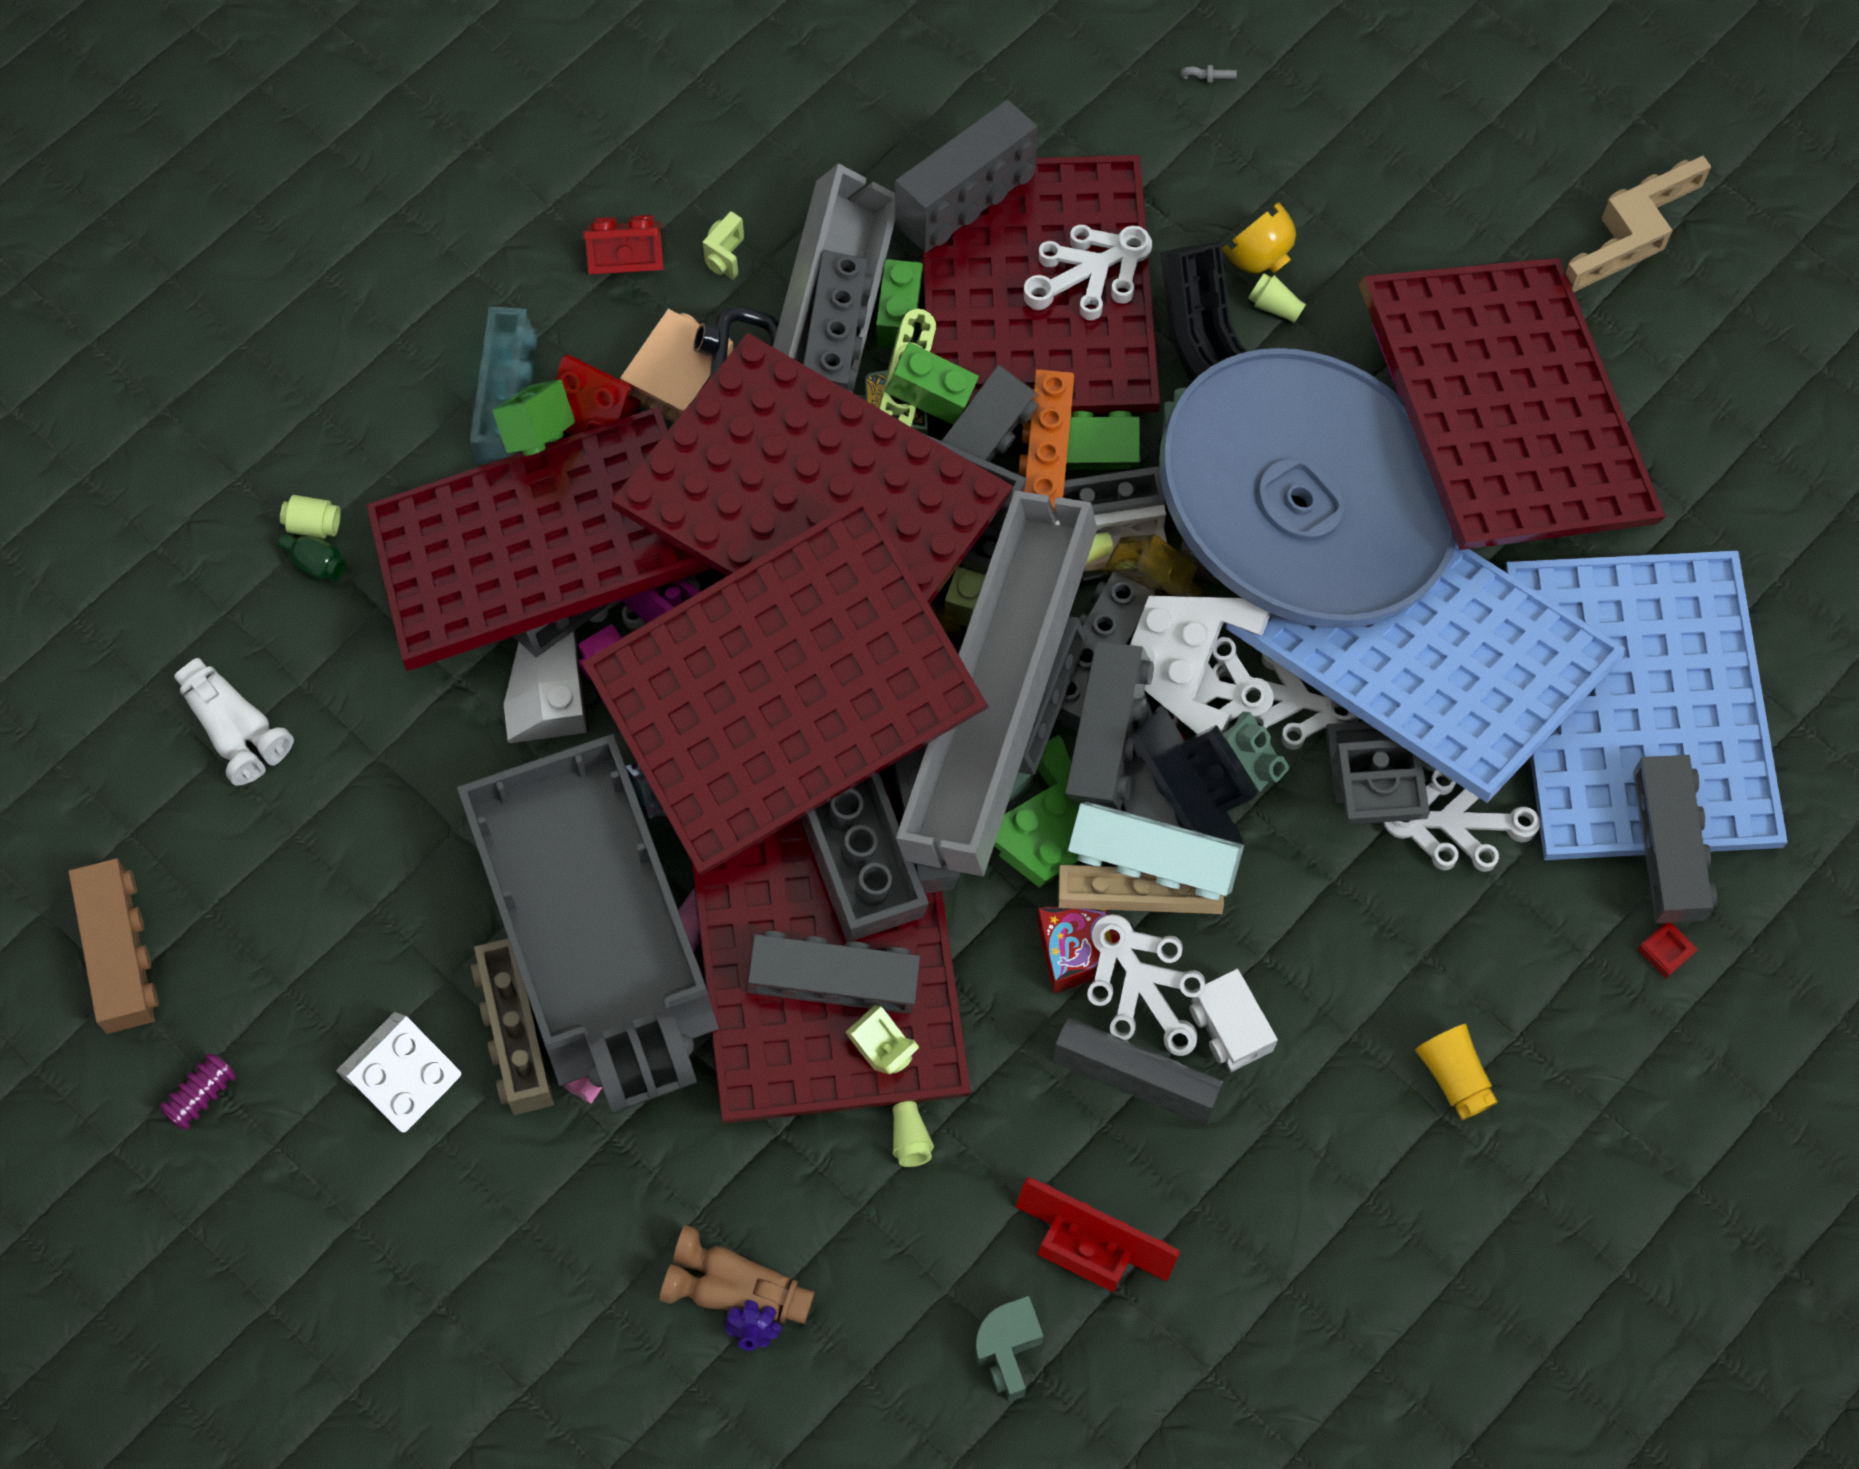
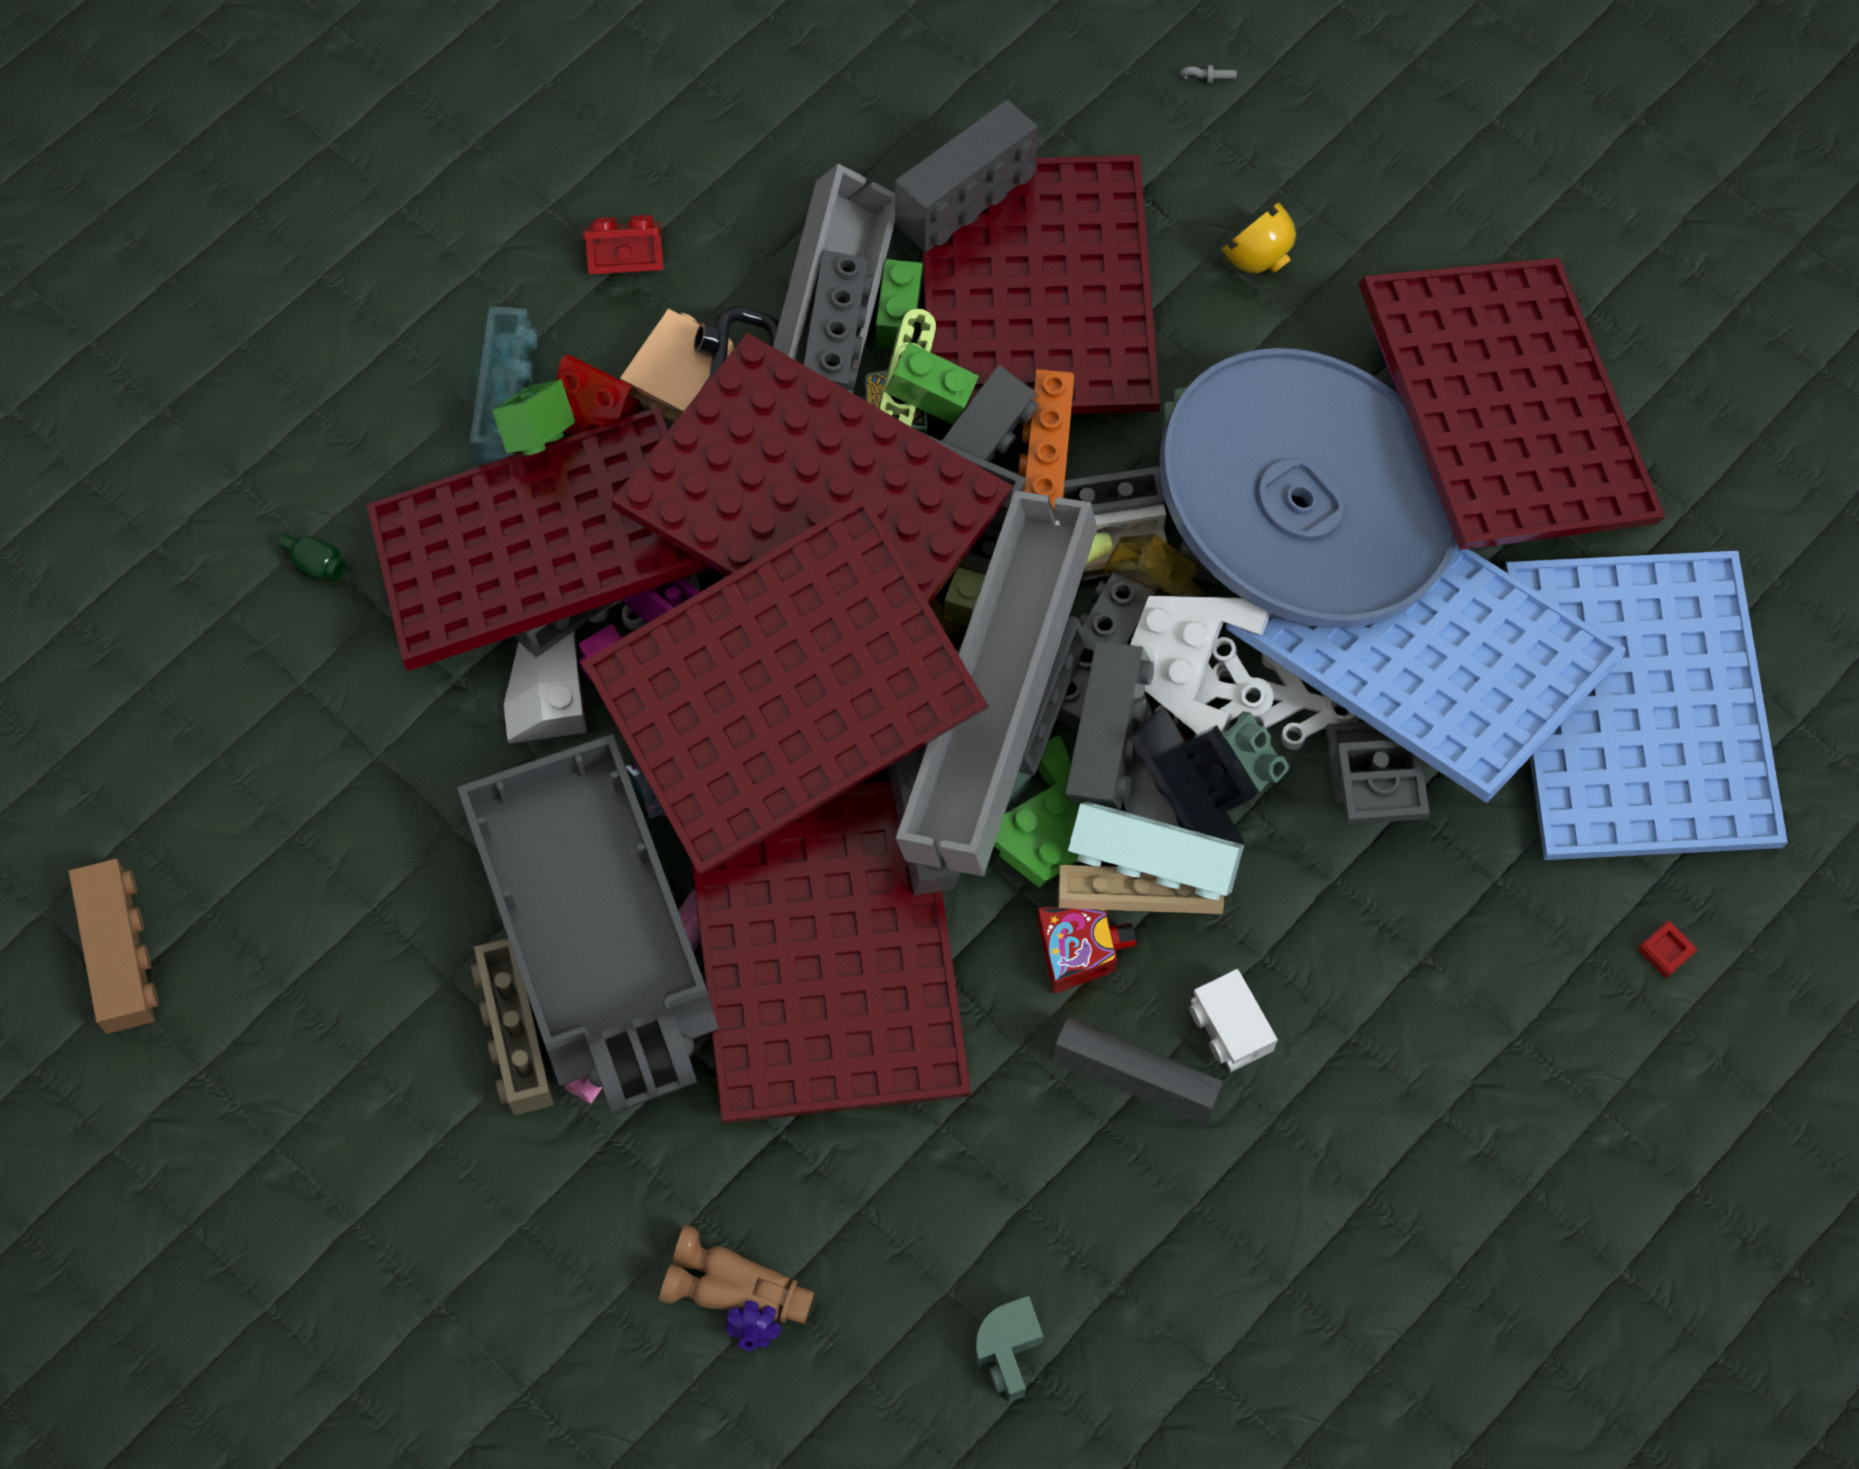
(197, 1091): magenta piece -> none
(232, 722): white piece -> none
(310, 516): yellowish green brick -> none
(399, 1071): white bracket -> none
(720, 242): yellowish green bracket -> none
(832, 972): dark grey brick -> none
(862, 861): dark grey brick -> none
(881, 1041): yellowish green bracket -> none
(910, 1137): yellowish green cone -> none
(1090, 265): white plant -> none
(1091, 1240): red bracket -> none
(1103, 442): bright green brick -> none
(1142, 978): white plant -> none
(1198, 307): black piece -> none
(1276, 298): yellowish green cone -> none
(1455, 821): white plant -> none
(1458, 1071): yellow plant -> none
(1637, 223): tan bracket -> none
(1674, 839): dark grey brick -> none

